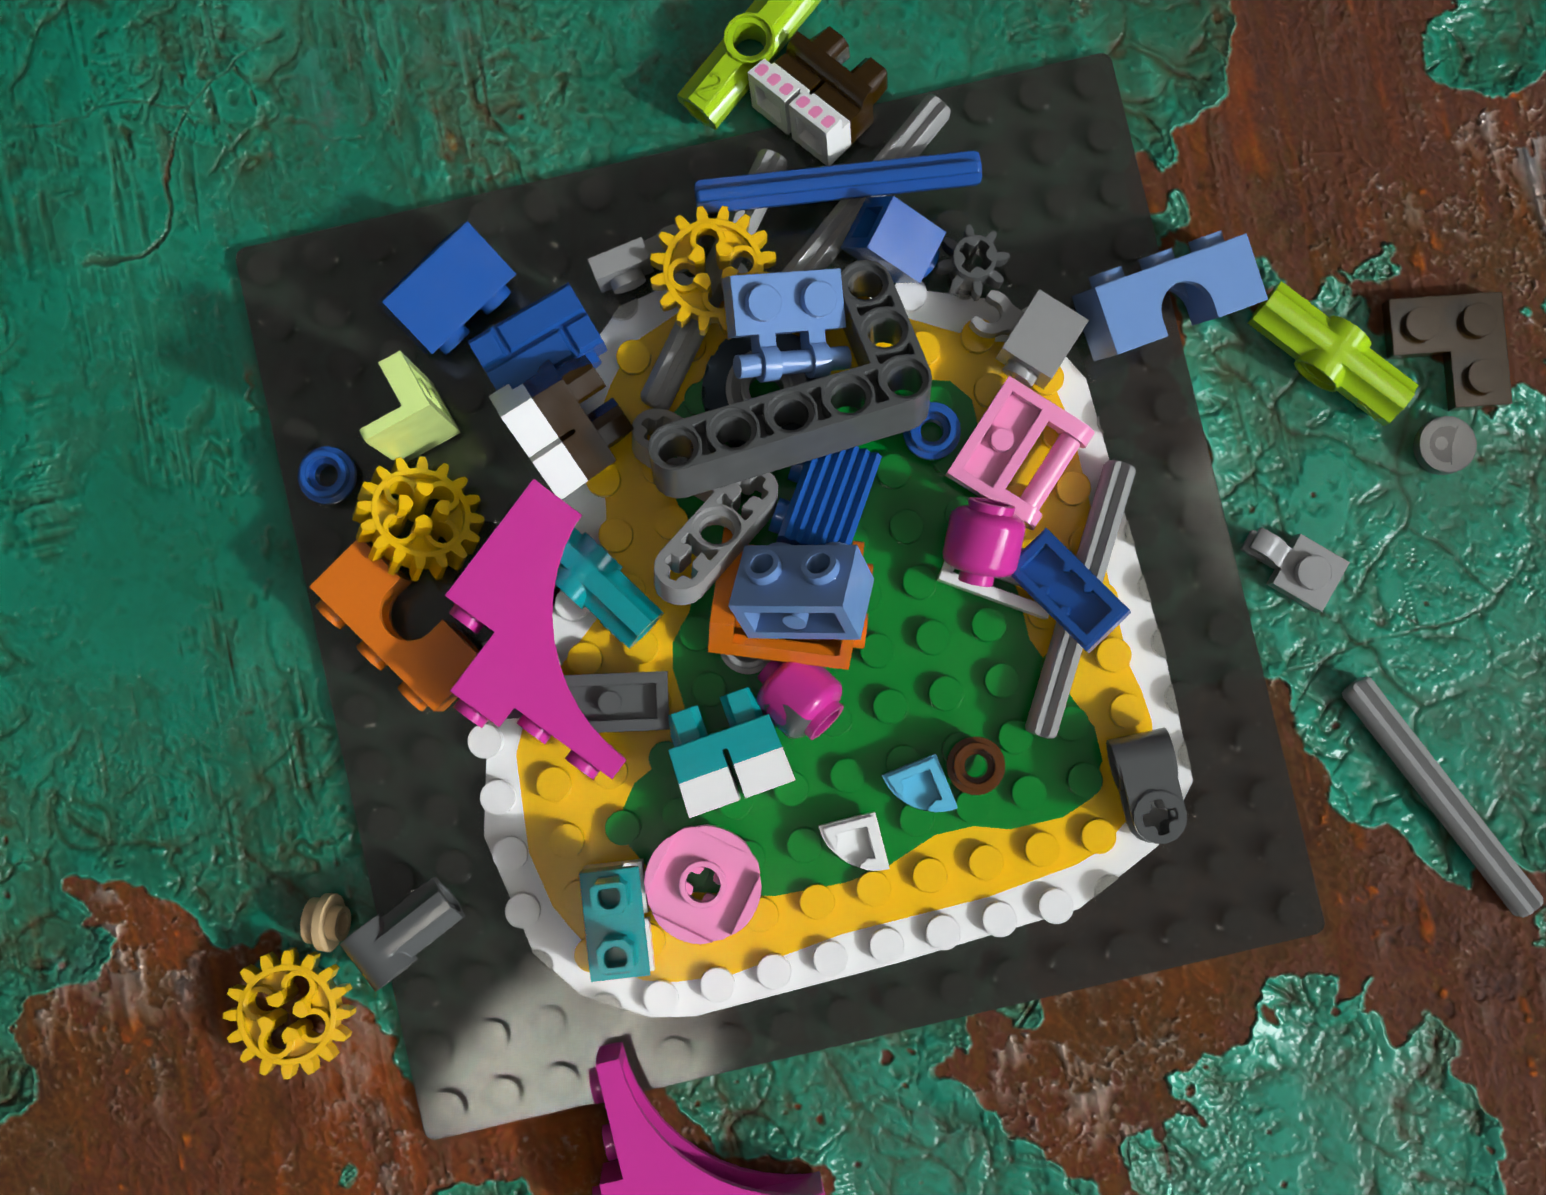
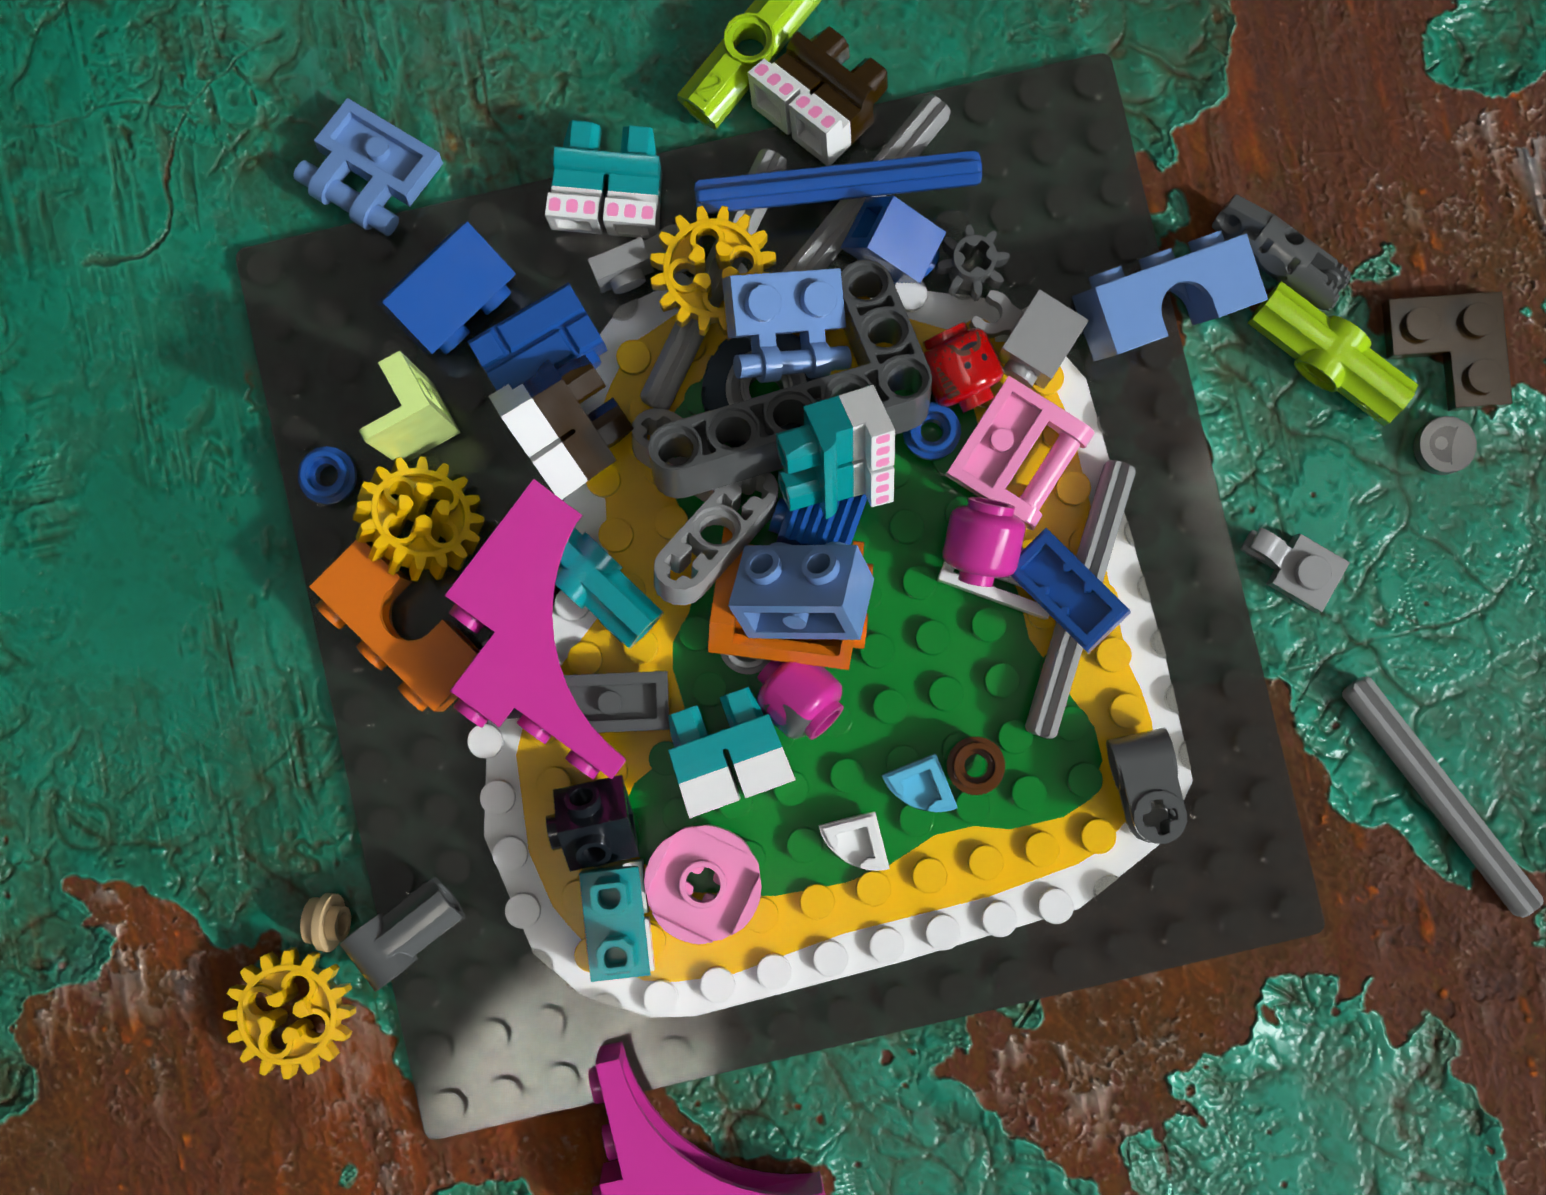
(375, 151): none -> medium blue plate
(582, 179): none -> hips
(593, 823): none -> black brick
(839, 453): none -> teal hips
(962, 367): none -> red head
(1284, 252): none -> dark grey hinge

